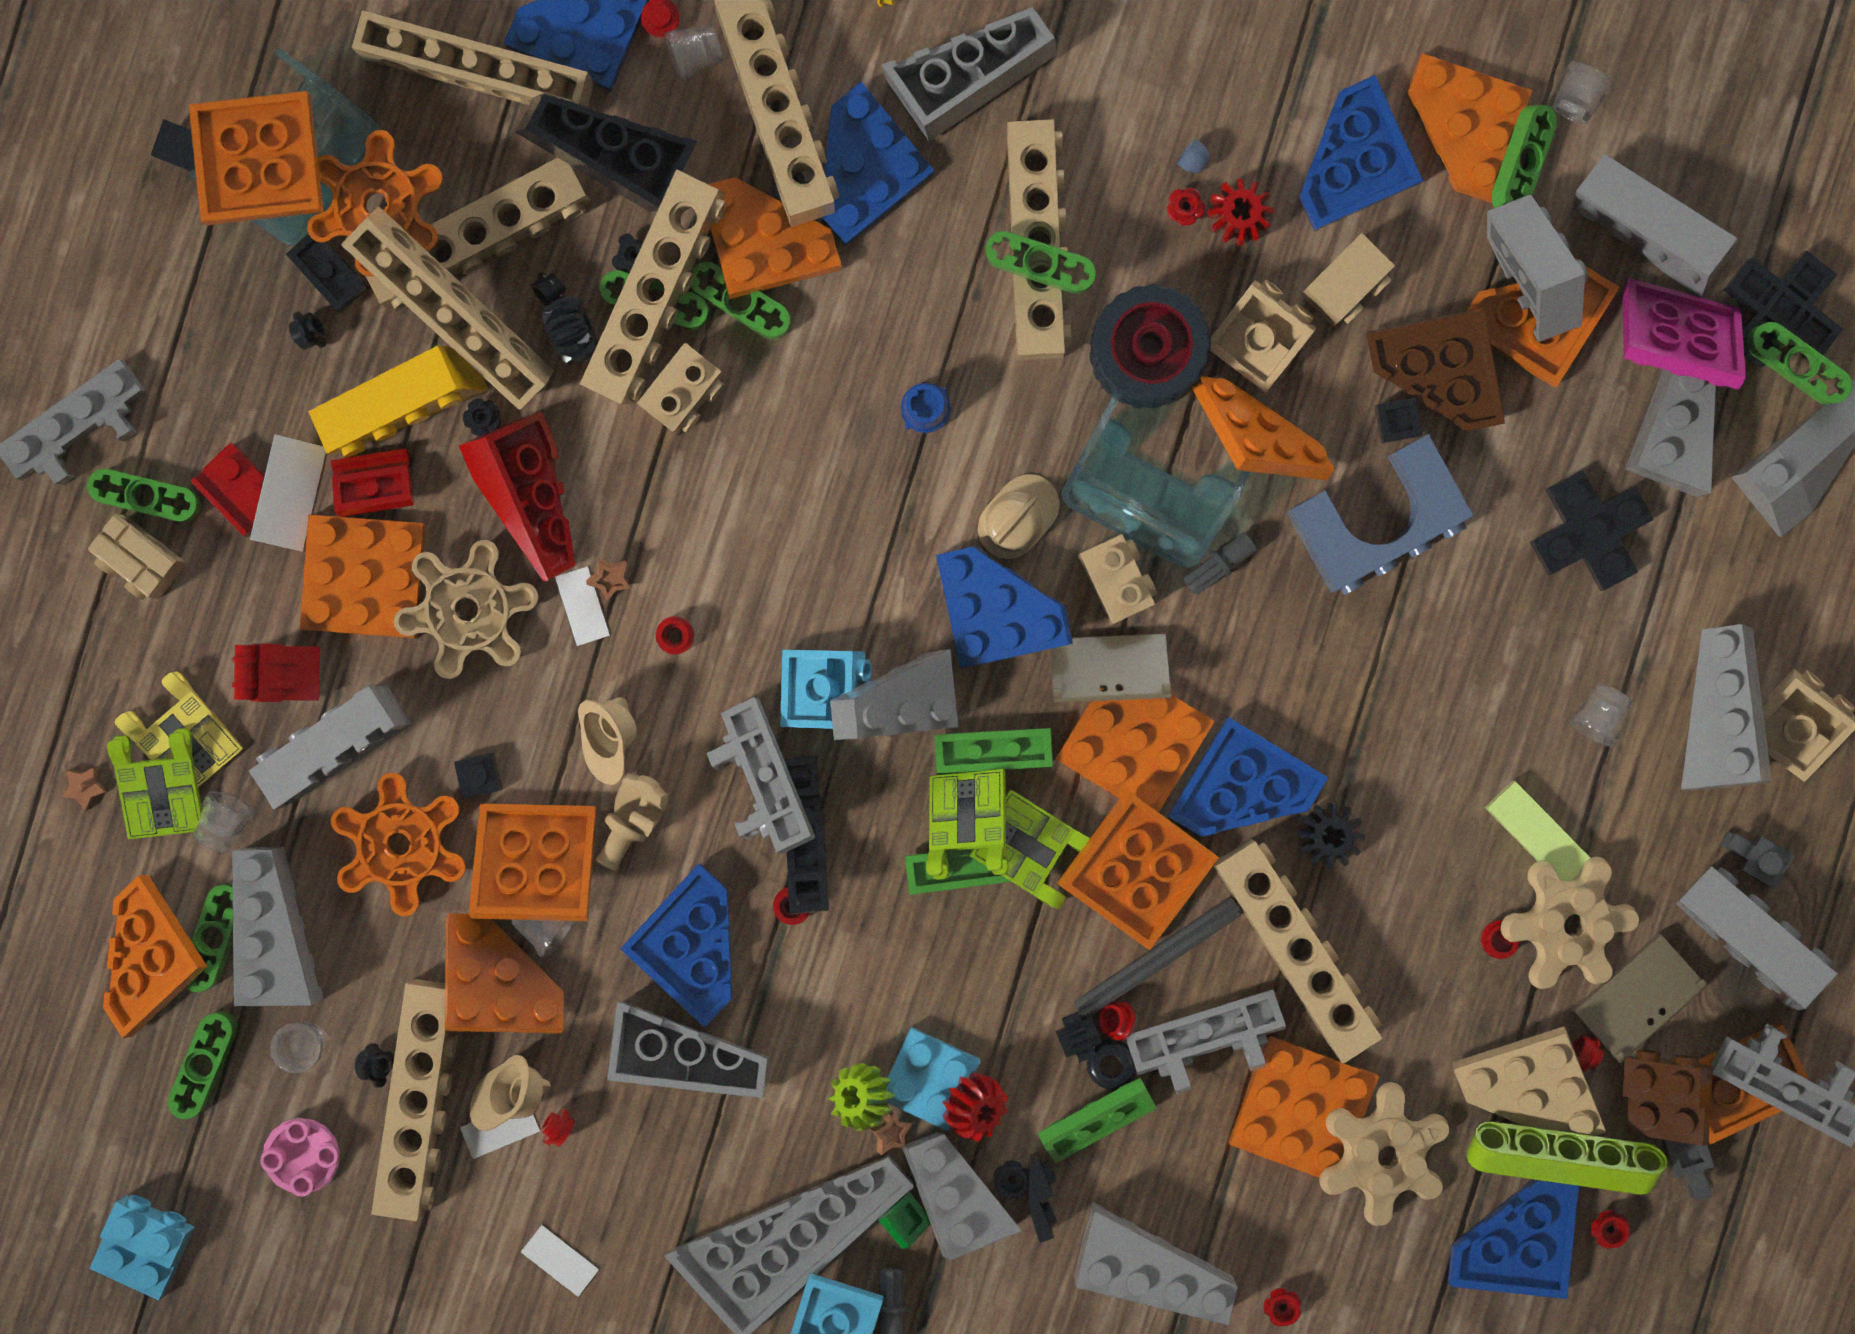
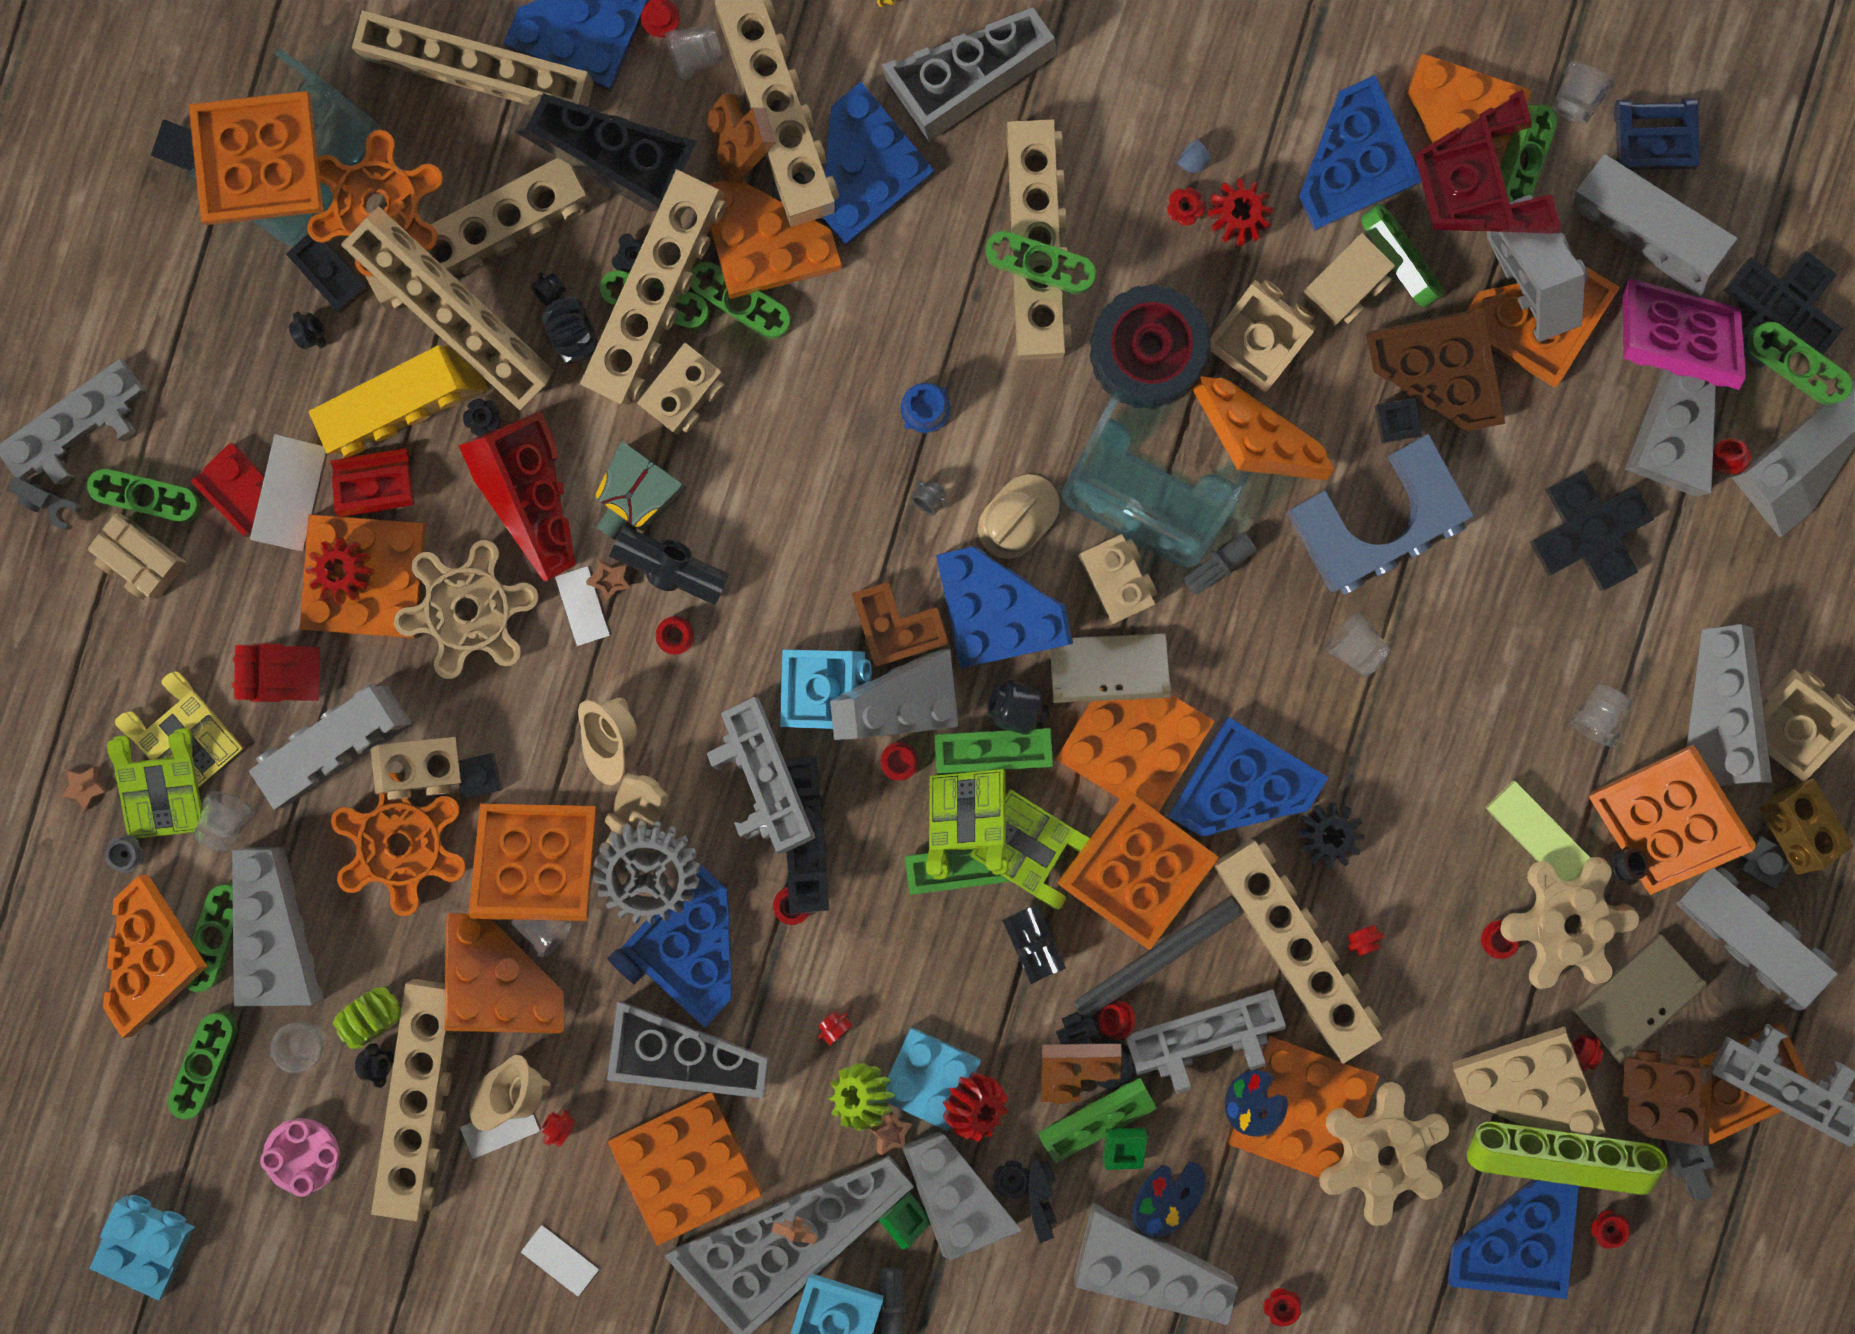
(36, 497): none -> dark grey plate
(114, 854): none -> flat silver plate
(351, 563): none -> red gear
(367, 1017): none -> lime gear
(414, 758): none -> tan brick
(625, 966): none -> dark blue tile
(634, 491): none -> sand green torso
(664, 896): none -> light grey gear
(669, 565): none -> black piece
(685, 1167): none -> orange plate
(739, 139): none -> dark orange plate
(795, 1231): none -> nougat piece
(834, 1027): none -> red plate
(893, 637): none -> dark orange plate
(899, 761): none -> red plate
(929, 497): none -> flat silver plate
(1017, 707): none -> black head
(1033, 943): none -> black hips
(1068, 1064): none -> dark orange plate
(1124, 1148): none -> green plate
(1159, 1205): none -> dark blue piece
(1248, 1100): none -> dark blue piece
(1358, 645): none -> clear piece
(1365, 940): none -> red plate
(1400, 250): none -> bright green beam
(1466, 182): none -> dark red wing
(1629, 865): none -> black plate
(1657, 146): none -> dark blue plate
(1674, 818): none -> orange plate
(1731, 456): none -> red plate
(1805, 826): none -> pearl gold brick

